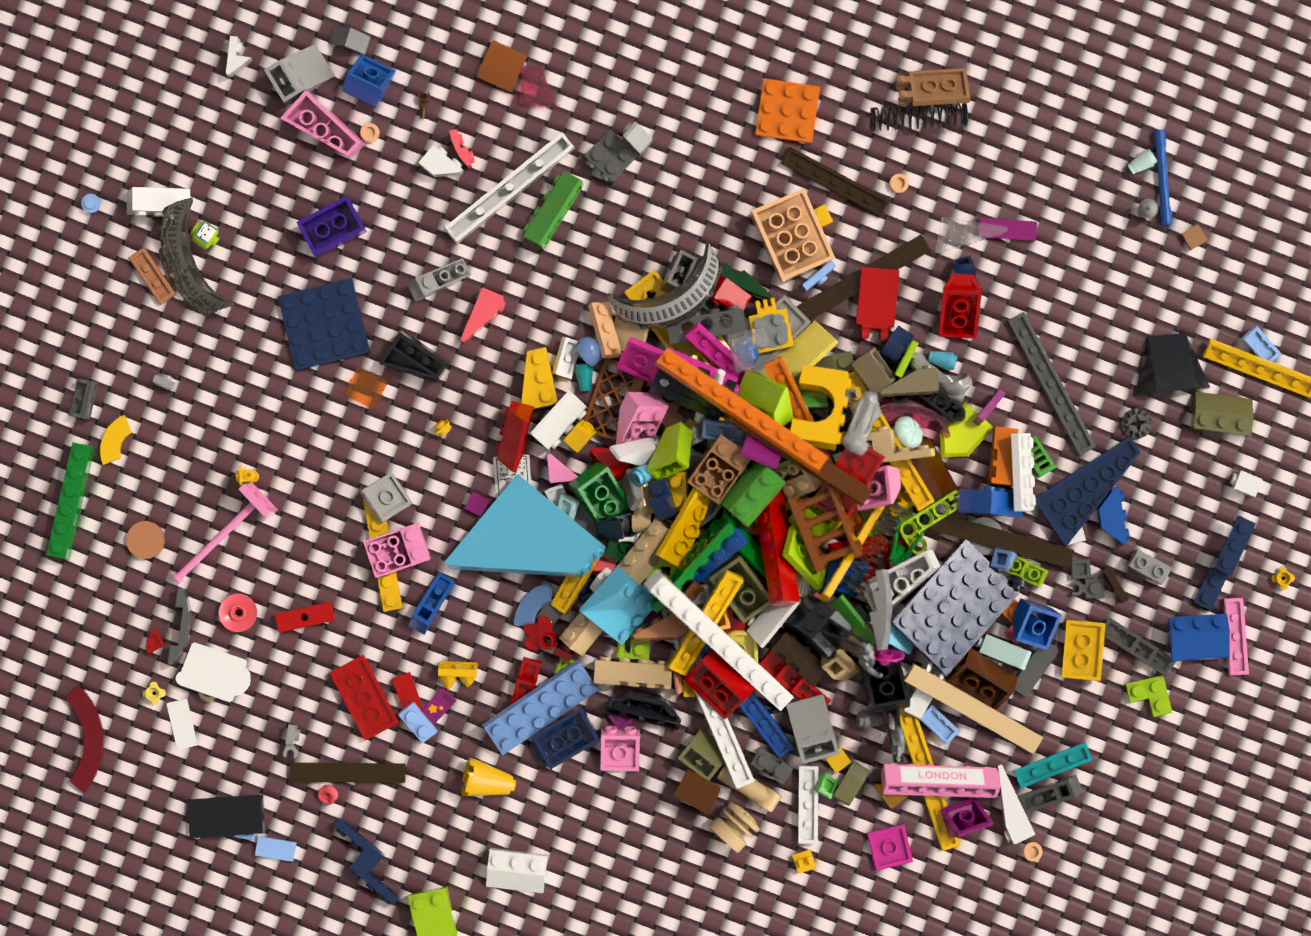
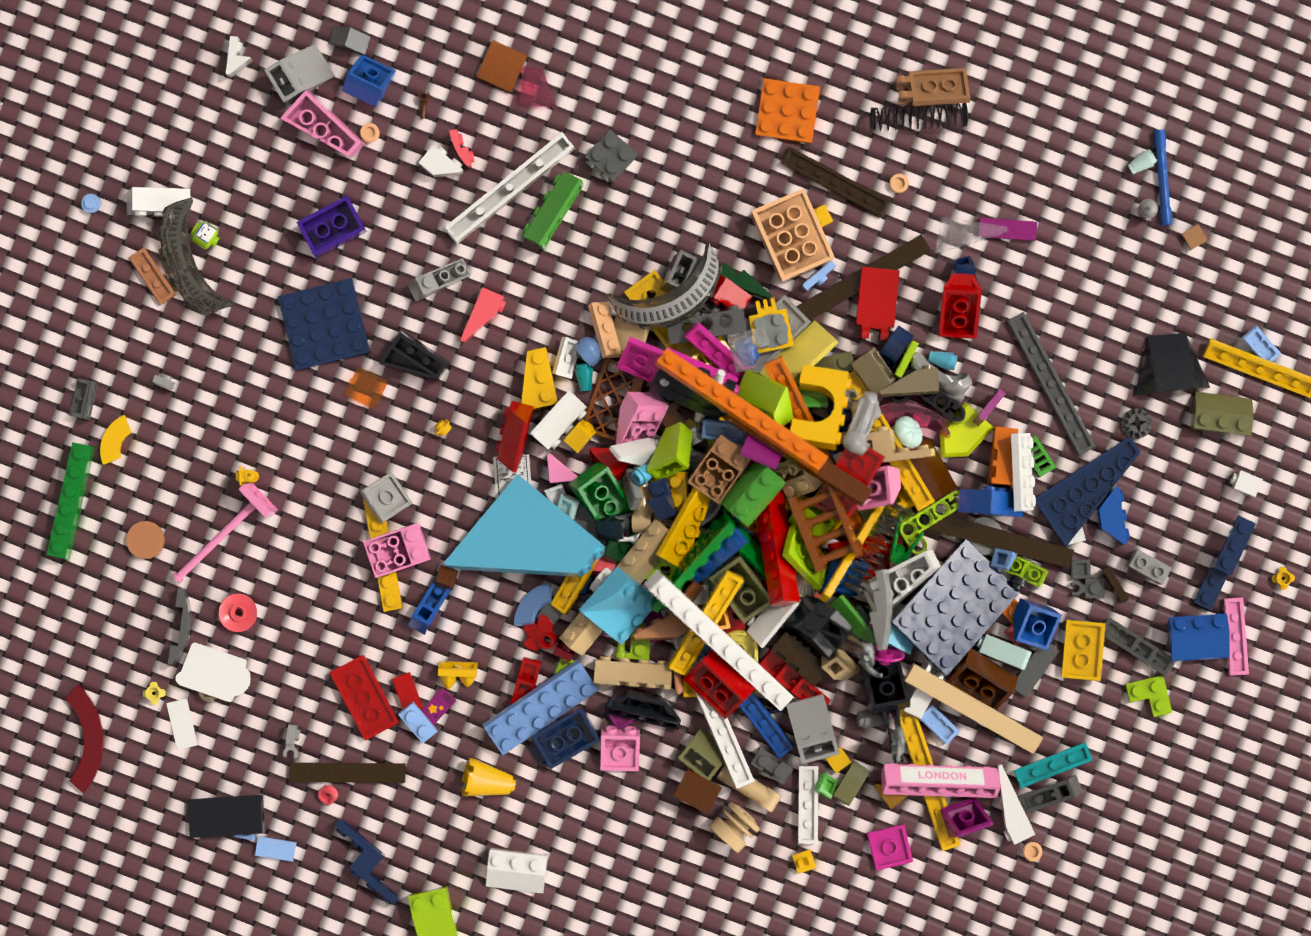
(154, 642): red tile -> none
(293, 619): red tile -> none
(446, 577): none -> reddish brown tile
(477, 504): magenta tile -> none
(636, 138): slope -> none

